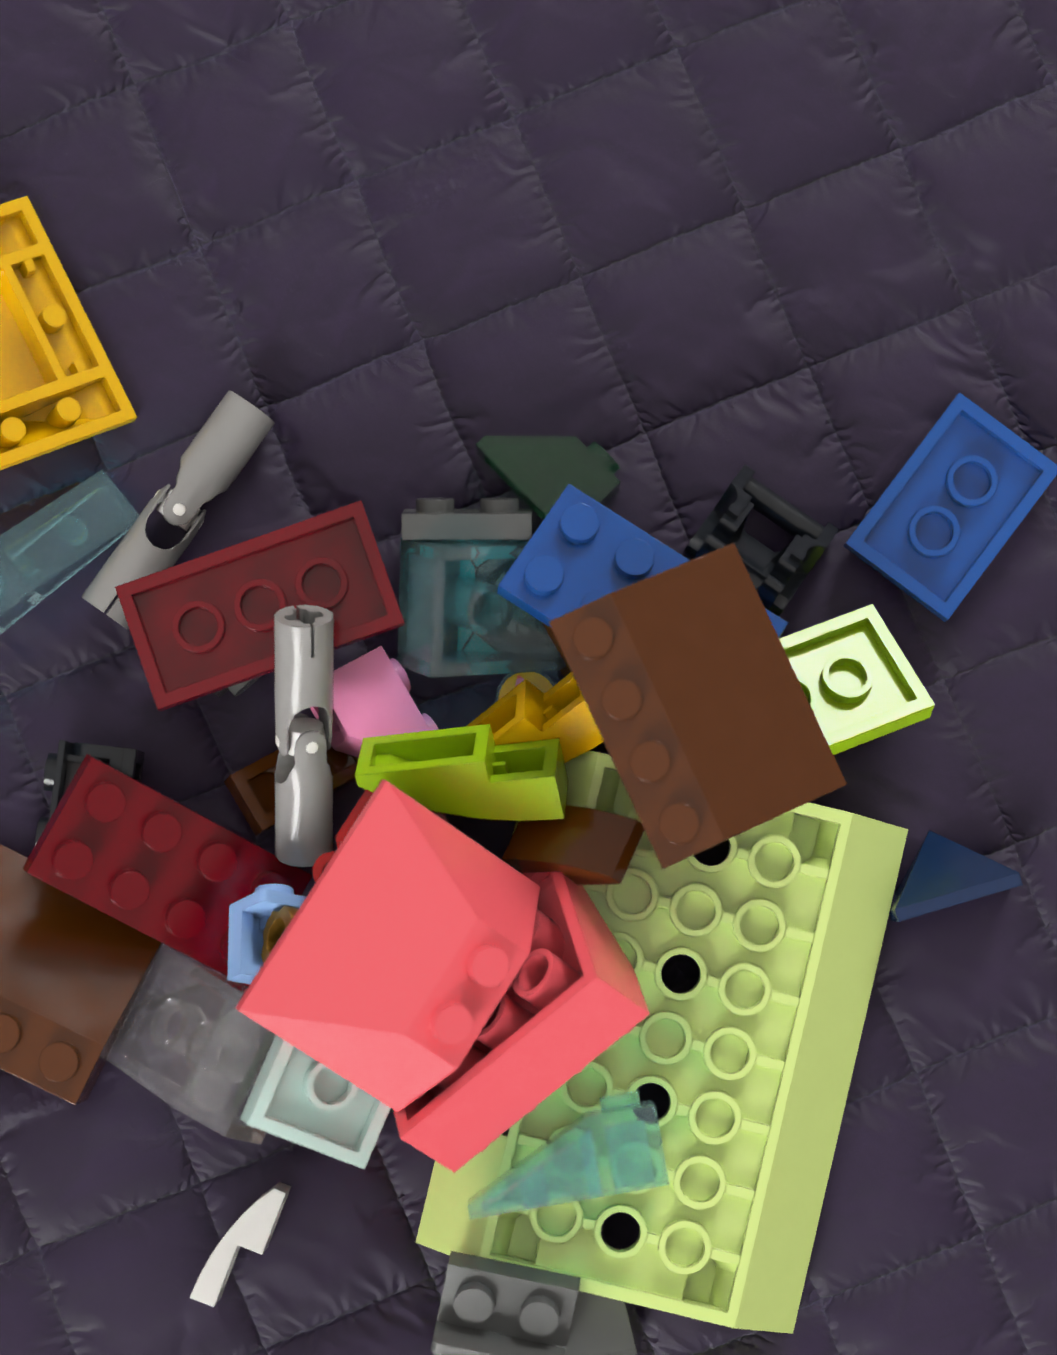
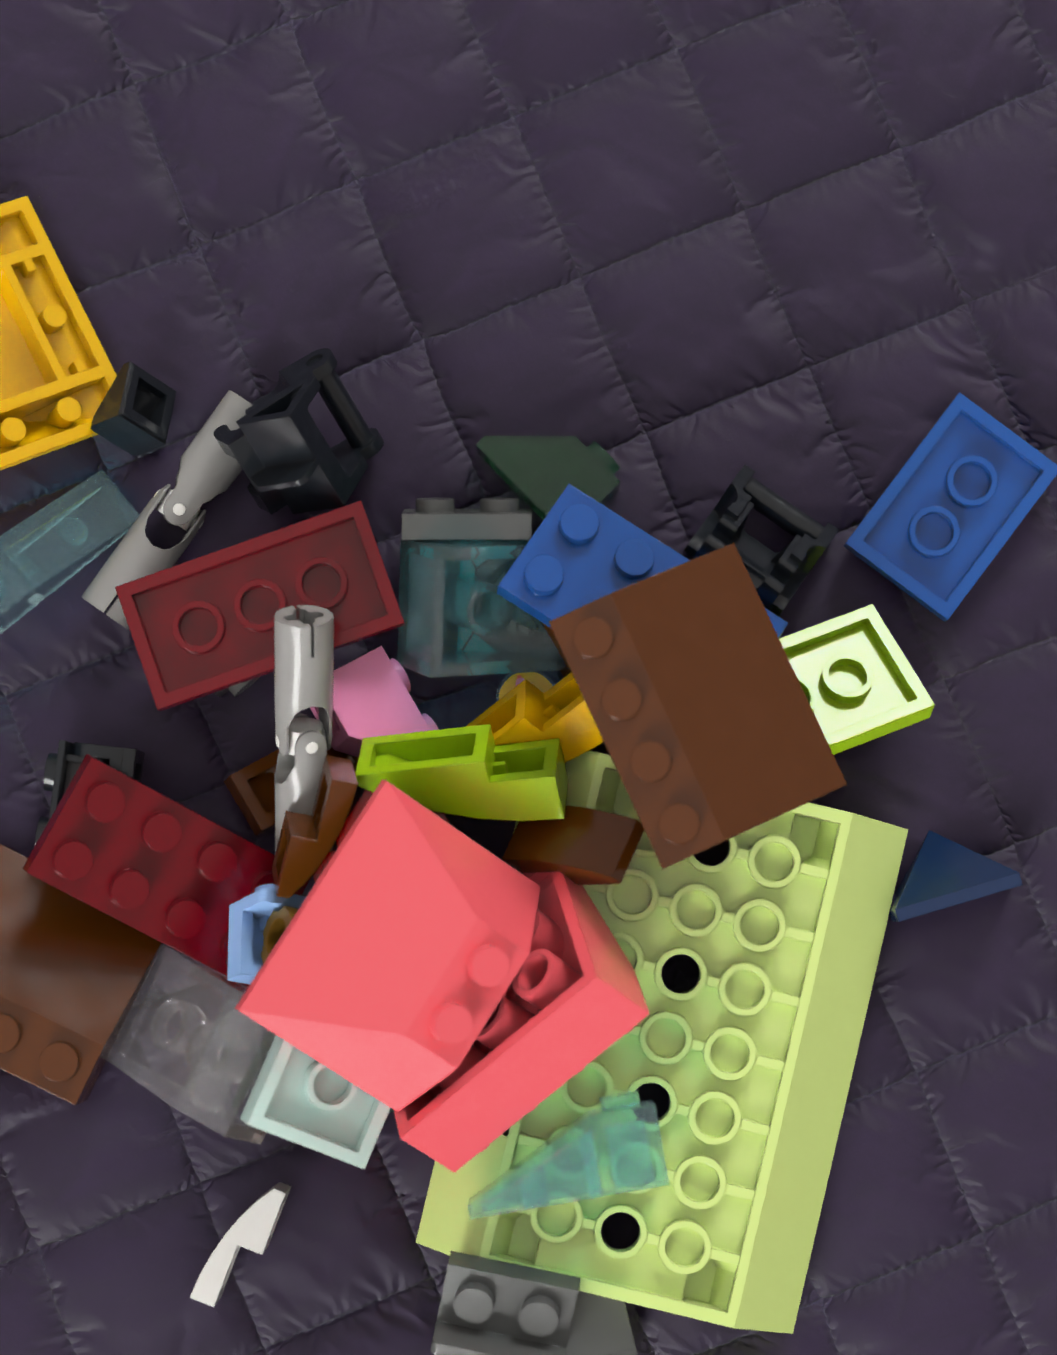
(135, 411): none -> black slope
(286, 450): none -> black piece
(309, 838): none -> reddish brown slope

